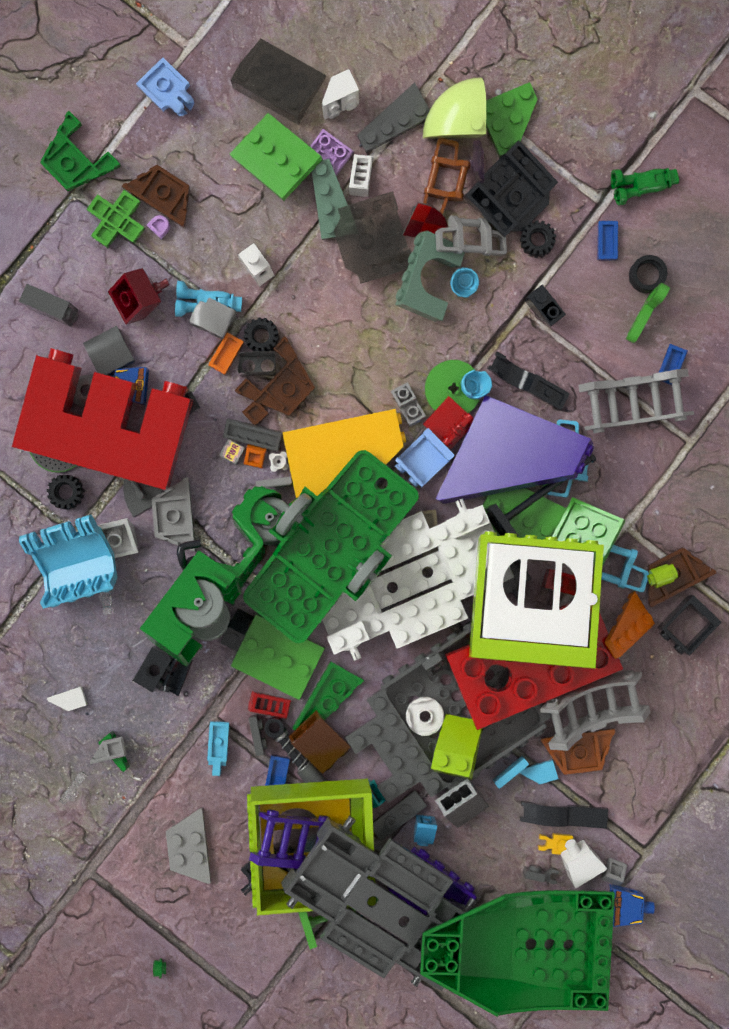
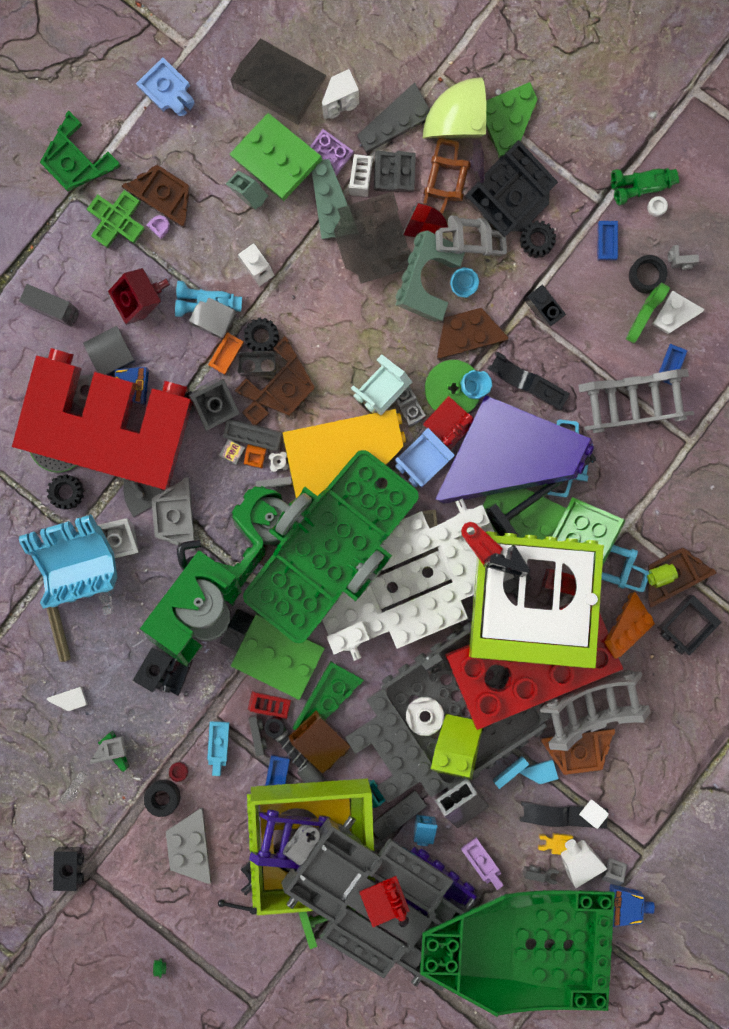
(58, 634): none -> dark tan axle
(62, 878): none -> black brick
(162, 810): none -> black tyre
(178, 771): none -> dark red tile
(214, 403): none -> dark grey slope
(221, 903): none -> black hinge
(247, 189): none -> sand green slope
(300, 845): none -> light grey piece
(382, 387): none -> light aqua panel
(385, 902): none -> red hinge
(394, 171): none -> dark grey slope
(468, 332): none -> reddish brown wing
(480, 542): none -> red piece
(482, 862): none -> lavender hinge
(512, 564): none -> black slope
(594, 814): none -> white slope
(657, 206): none -> white tile
(675, 313): none -> white wing
(685, 262): none -> light grey bracket

